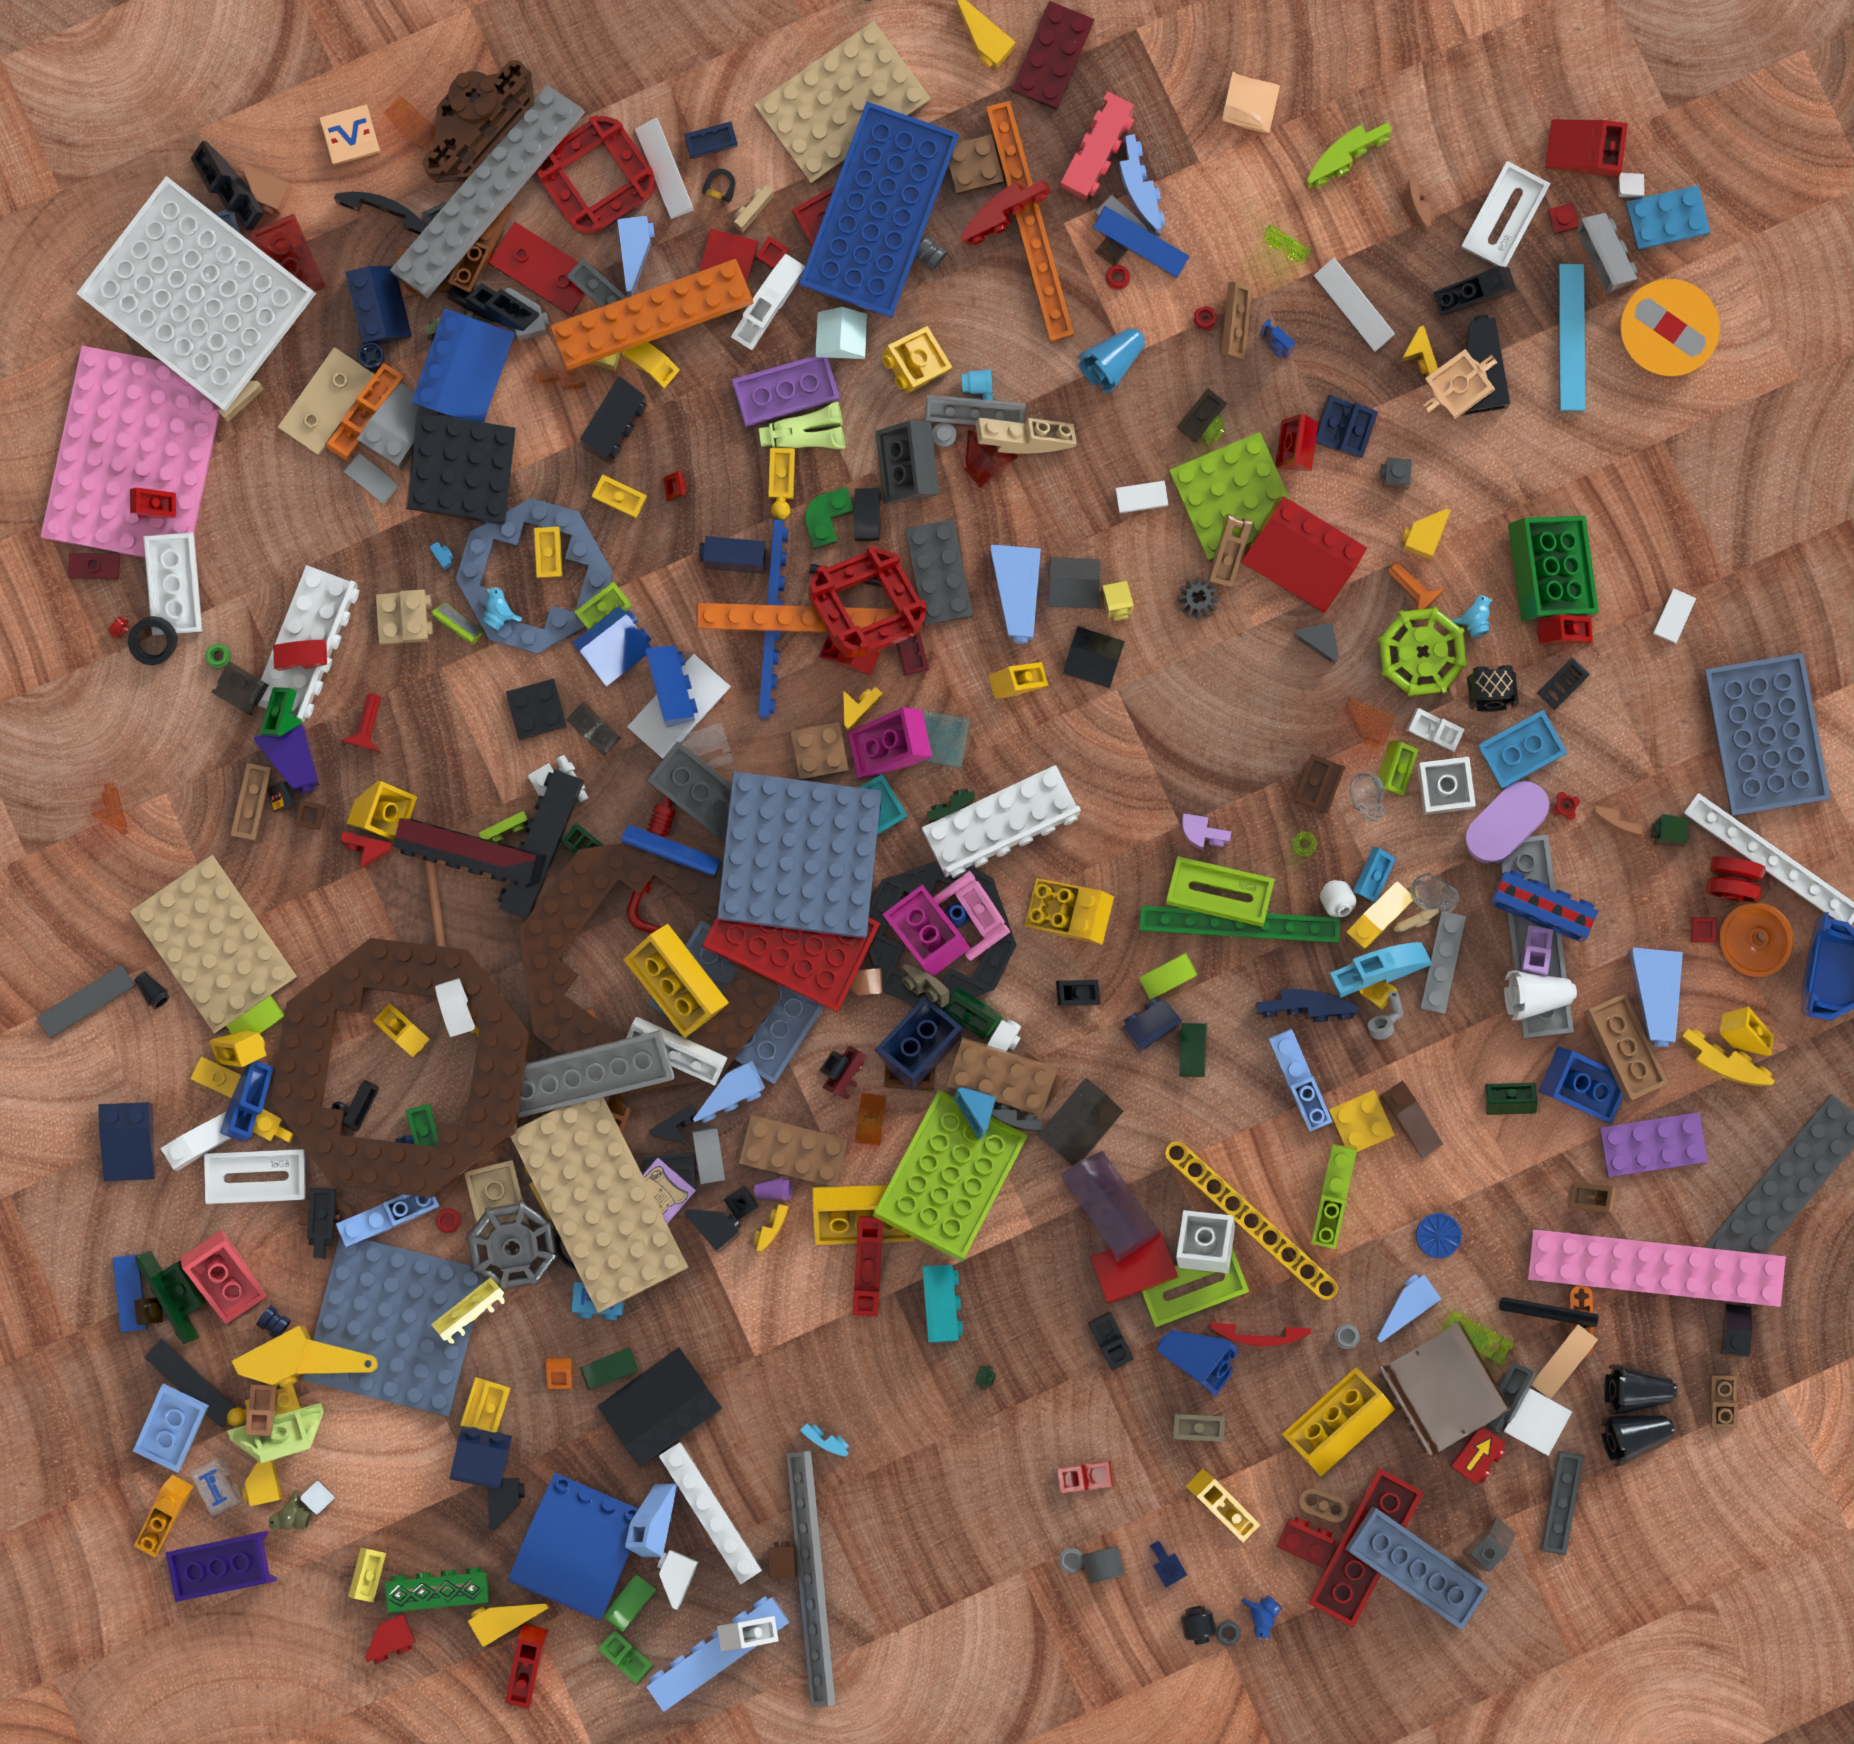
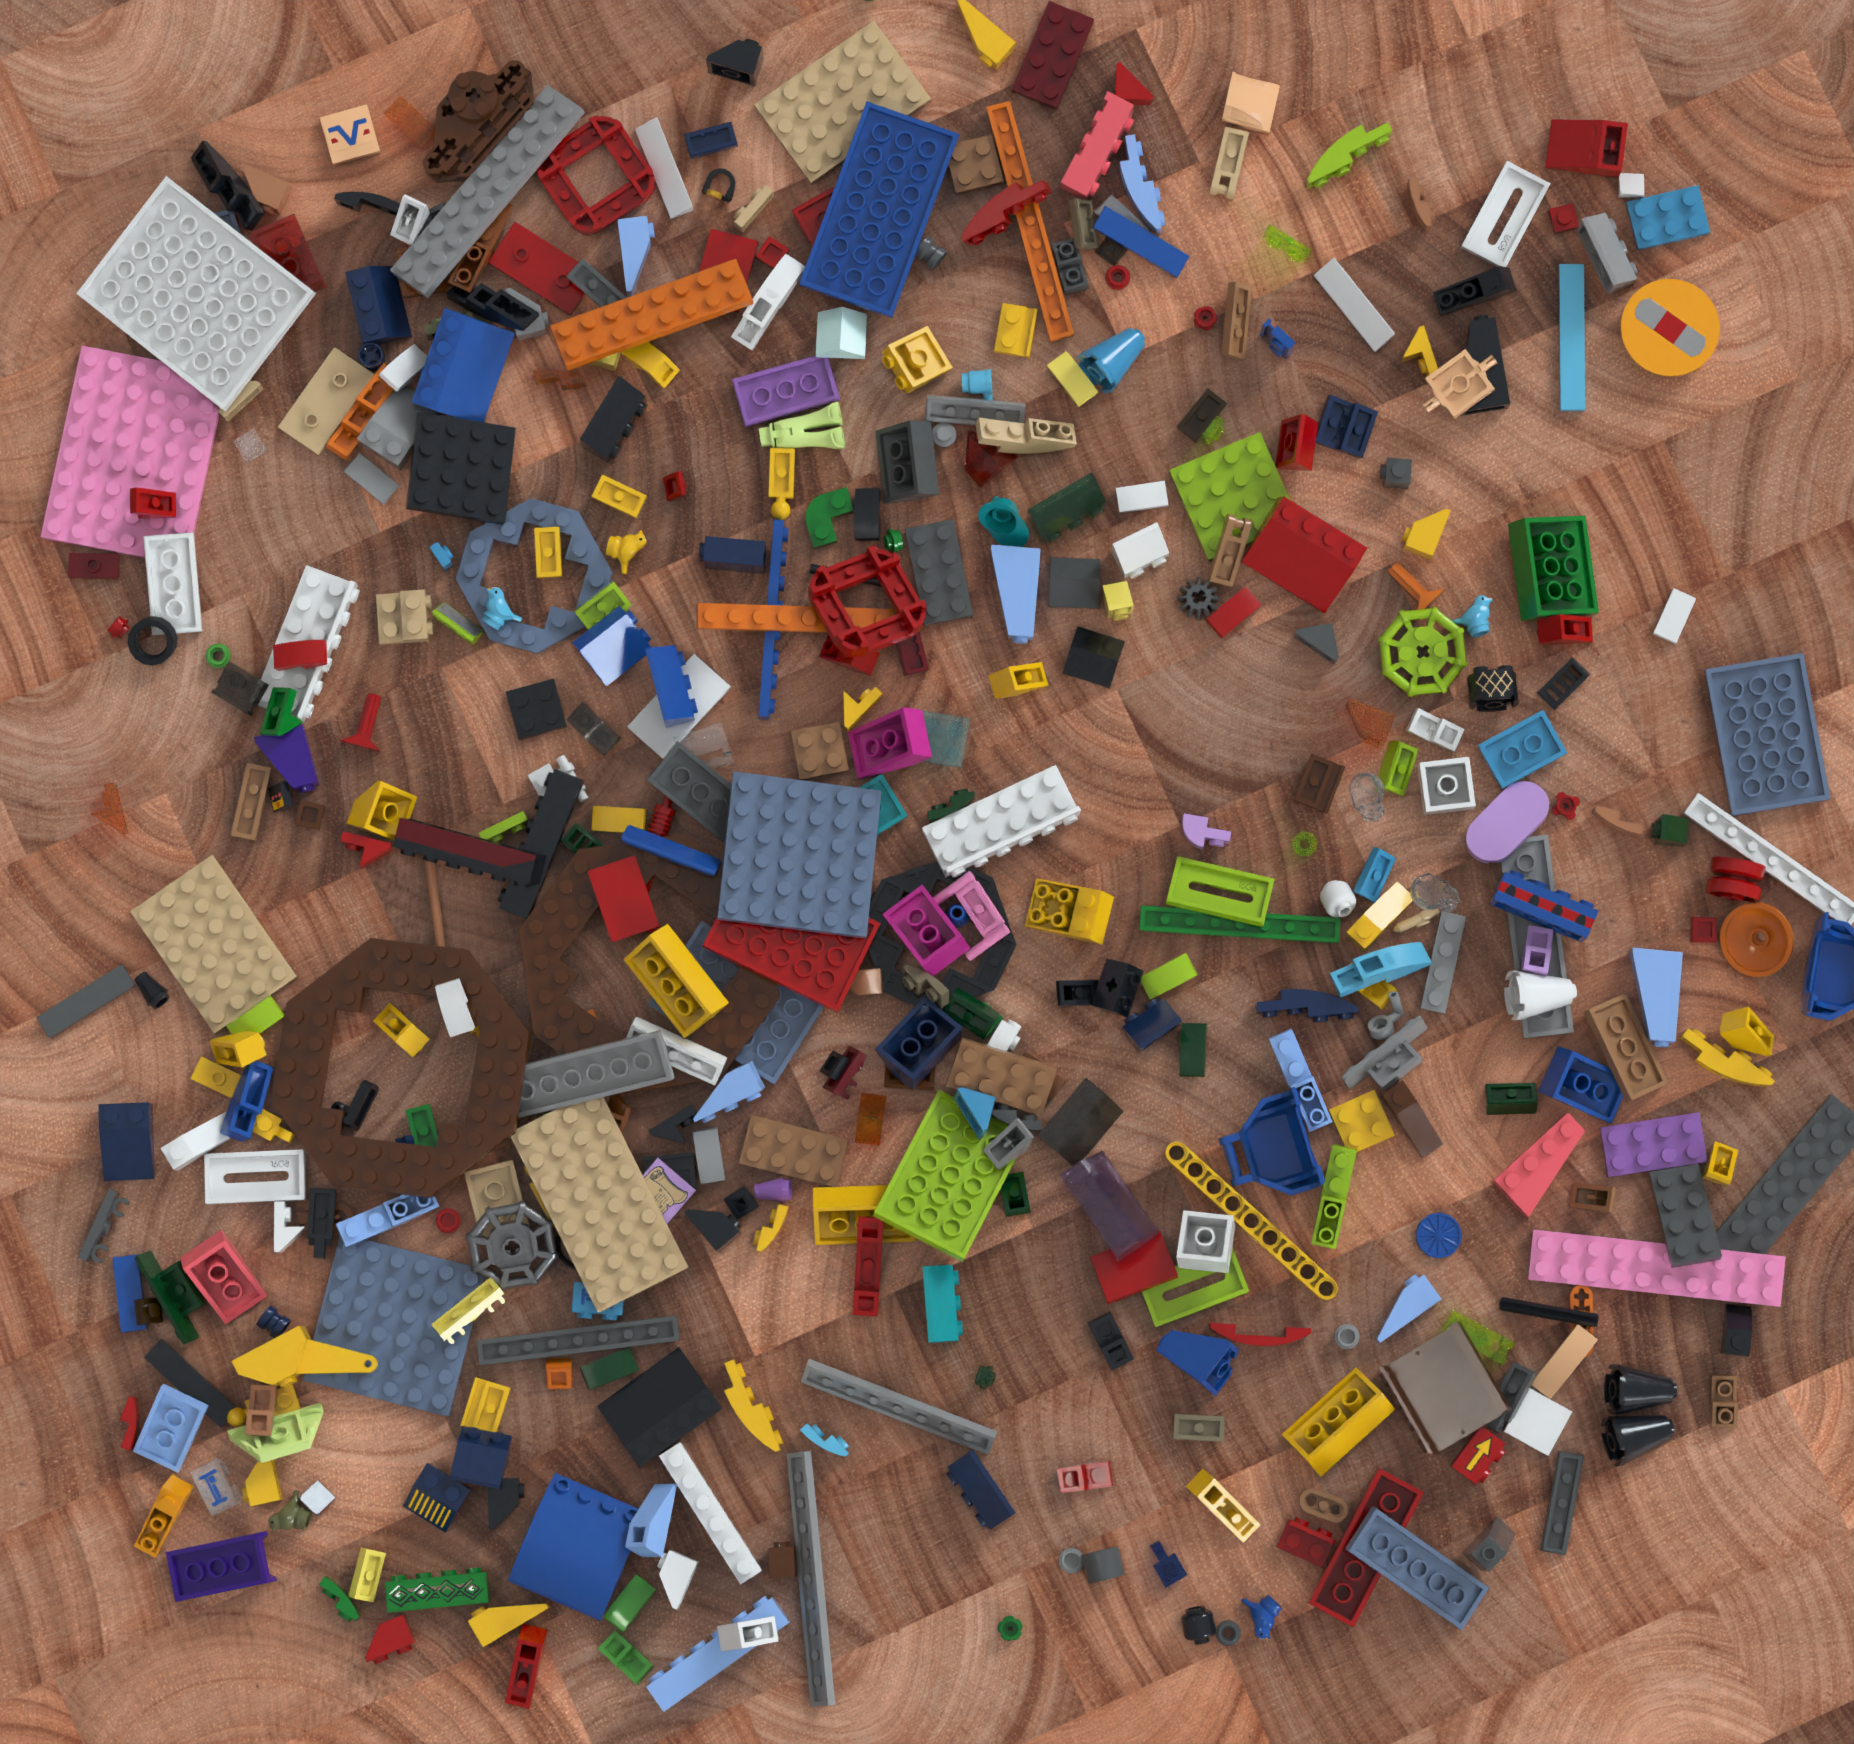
(101, 1226): none -> dark grey plate
(132, 1416): none -> red slope
(250, 445): none -> clear plate
(284, 1235): none -> white slope
(345, 1605): none -> green slope
(404, 368): none -> white slope
(409, 219): none -> white slope
(437, 1497): none -> dark blue slope
(578, 1340): none -> dark grey plate
(617, 818): none -> yellow slope
(623, 898): none -> red tile
(625, 548): none -> yellow animal
(737, 61): none -> black slope
(756, 1417): none -> yellow slope
(893, 540): none -> green plate
(898, 1406): none -> light grey plate
(980, 1490): none -> dark blue slope
(1003, 522): none -> teal piece
(1003, 1628): none -> green plate
(1009, 1144): none -> light grey slope
(1015, 330): none -> yellow plate
(1015, 1195): none -> dark green slope
(1067, 508): none -> clear green slope
(1070, 266): none -> dark grey slope
(1072, 379): none -> light yellow slope
(1082, 223): none -> dark tan plate
(1117, 987): none -> black brick
(1130, 88): none -> red slope
(1140, 551): none -> white slope
(1229, 161): none -> tan plate
(1233, 612): none -> red slope
(1275, 1147): none -> blue piece
(1390, 1060): none -> light grey bracket
(1537, 1166): none -> coral wedge
(1685, 1215): none -> dark grey plate
(1720, 1164): none -> yellow slope

